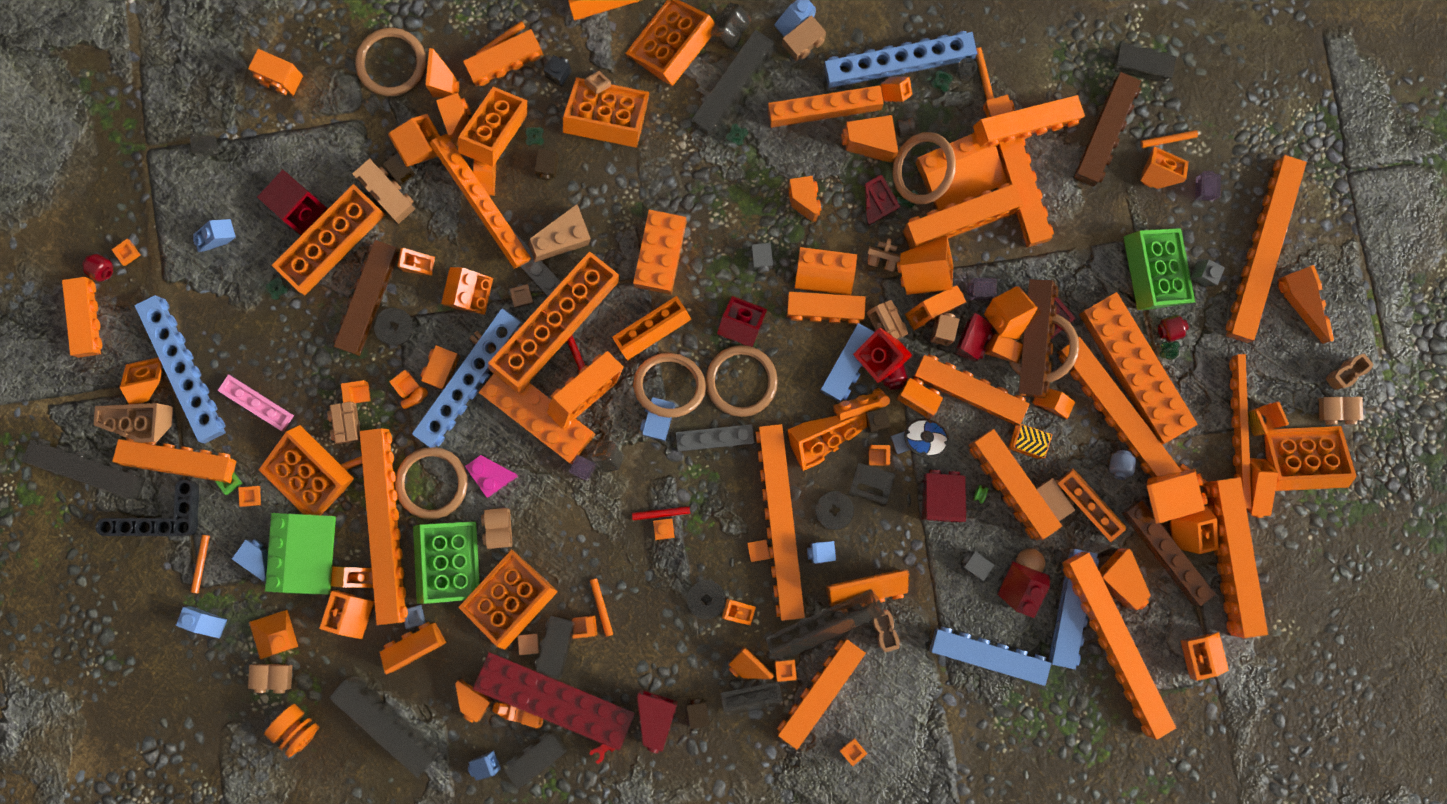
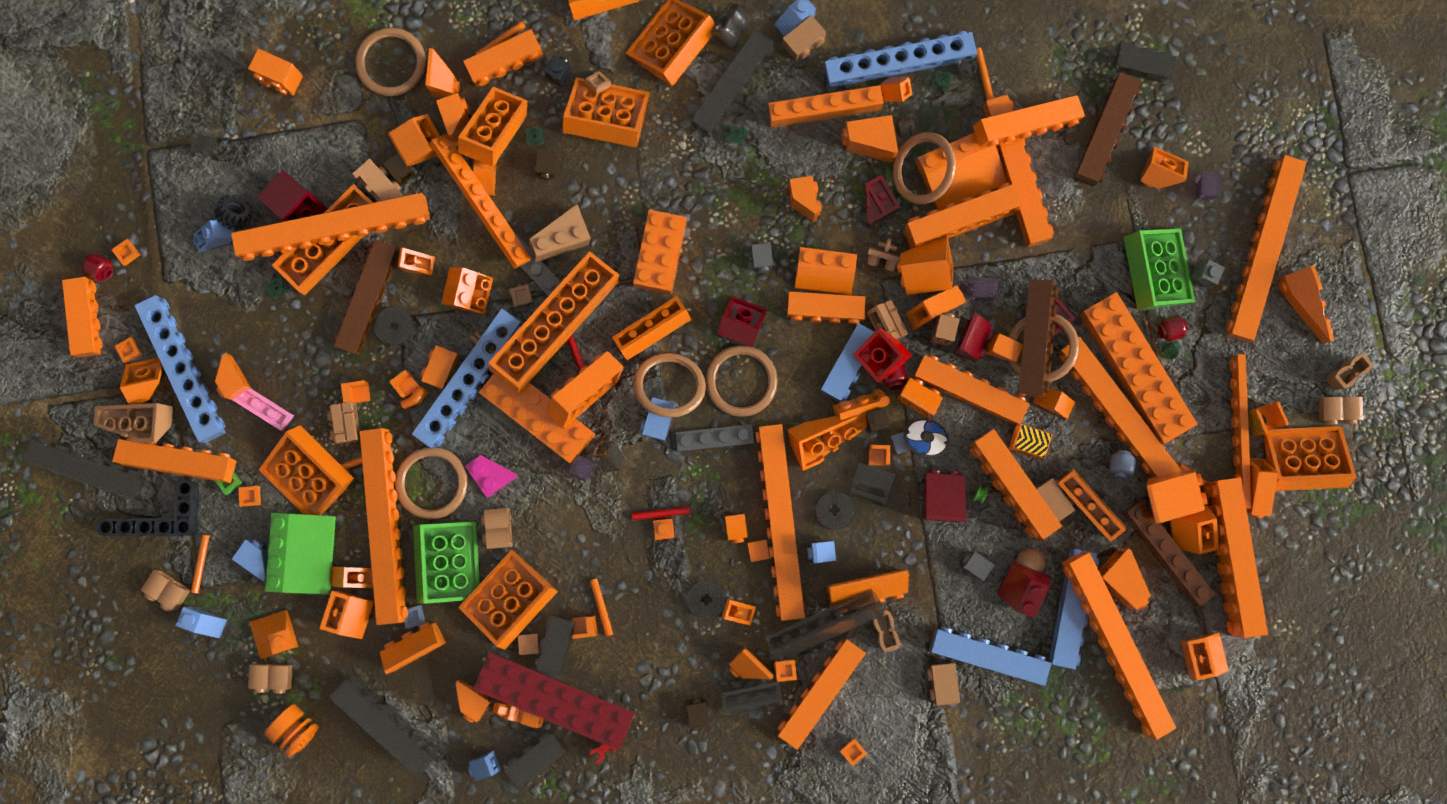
(127, 349): none -> orange tile
(165, 590): none -> medium nougat brick
(228, 204): none -> black tyre
(230, 378): none -> orange slope
(330, 226): none -> orange brick
(655, 718): dark red slope -> none
(736, 528): none -> orange slope
(944, 683): none -> medium nougat brick
(1011, 313): orange slope -> none
(1168, 139): orange bar -> none

